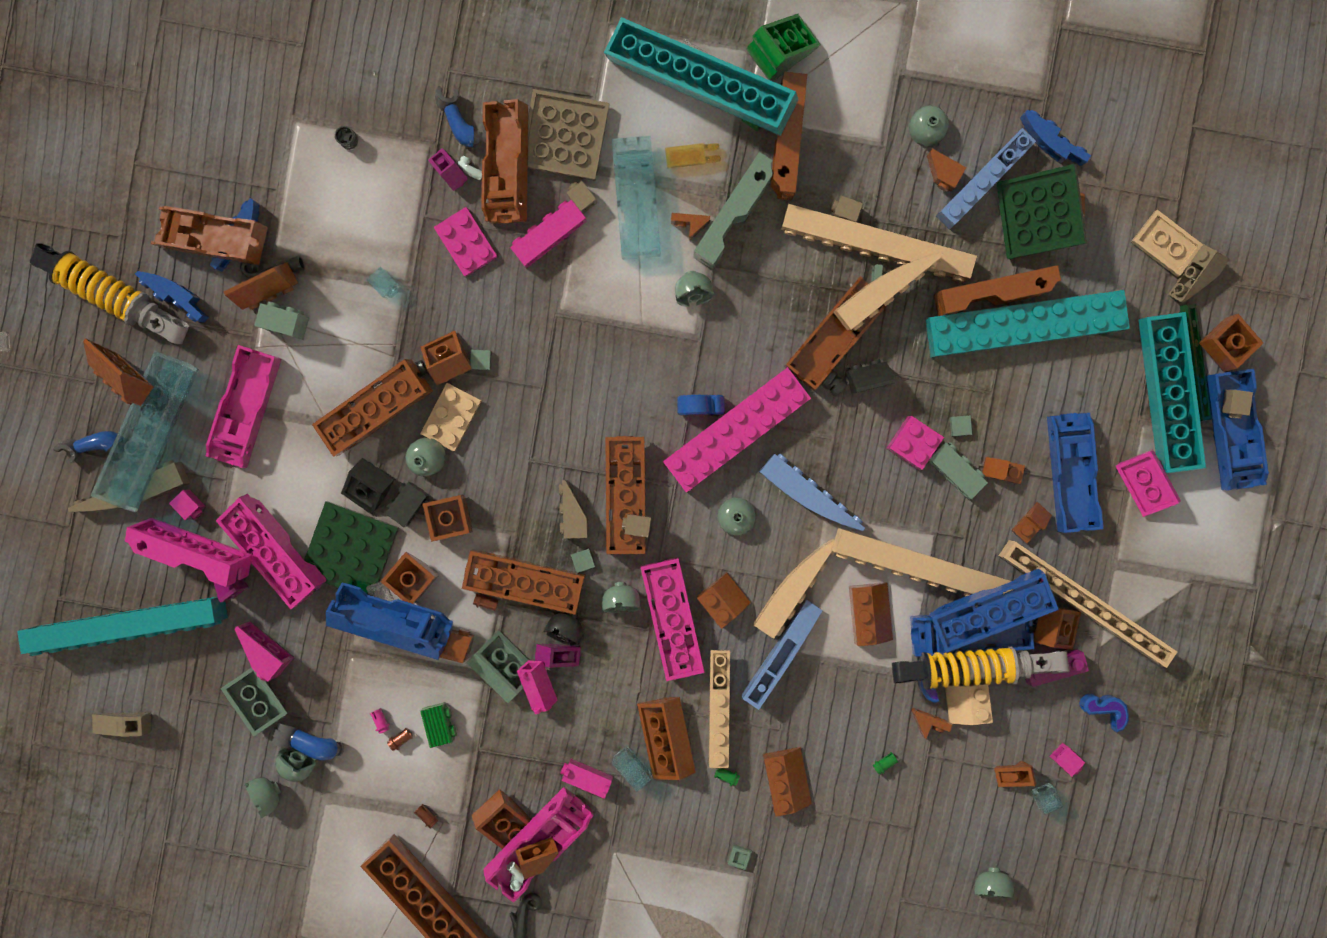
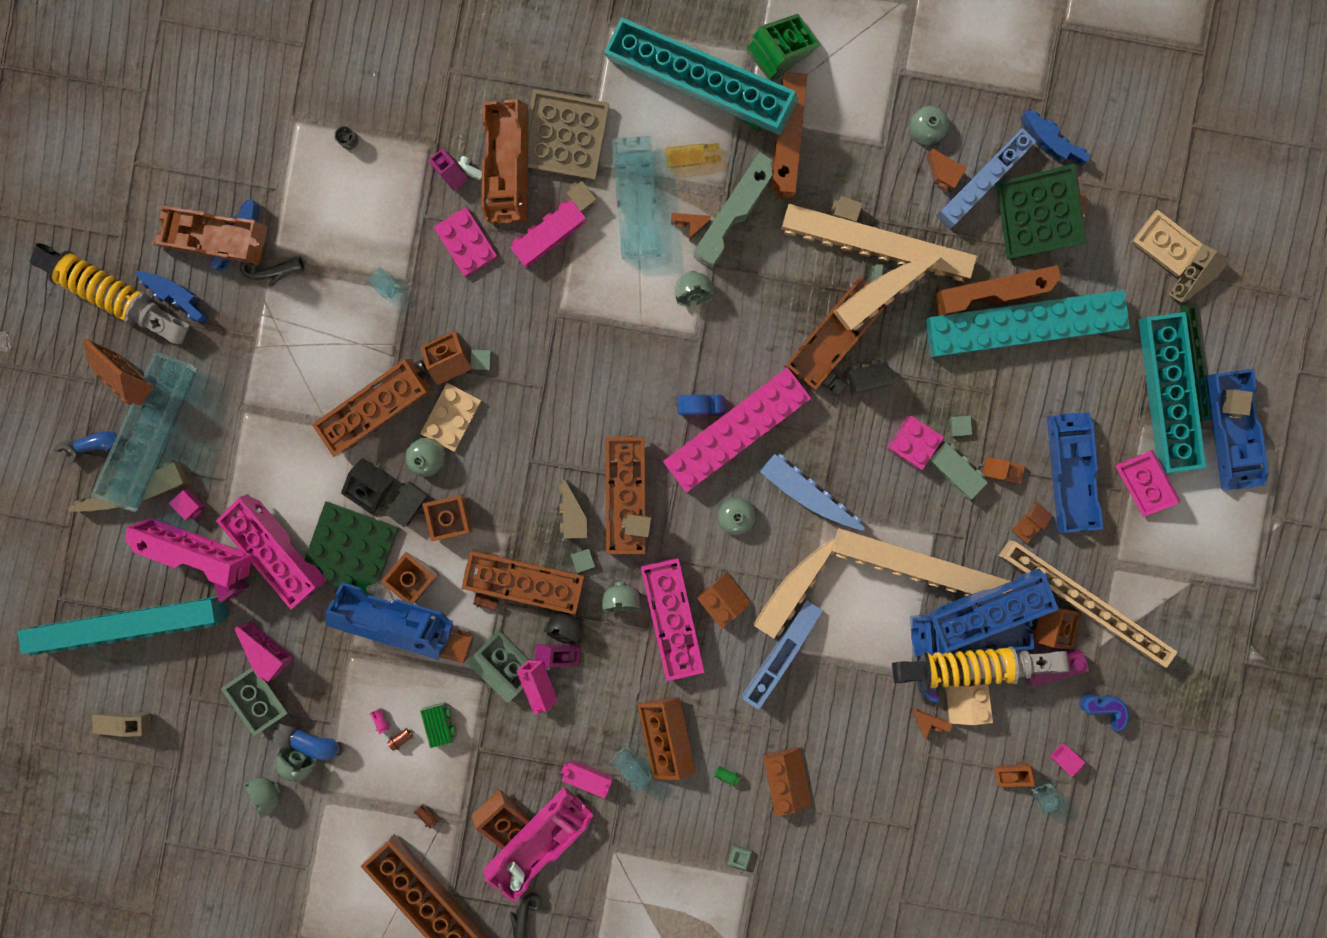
(244, 405): dark pink piece -> none
(263, 287): dark orange slope -> none
(282, 321): sand green brick -> none
(462, 131): blue piece -> none
(536, 857): dark orange slope -> none
(719, 708): tan slope -> none
(870, 614): dark orange slope -> none
(885, 763): green pin -> none
(994, 884): sand green cylinder -> none
(1231, 342): dark orange brick -> none

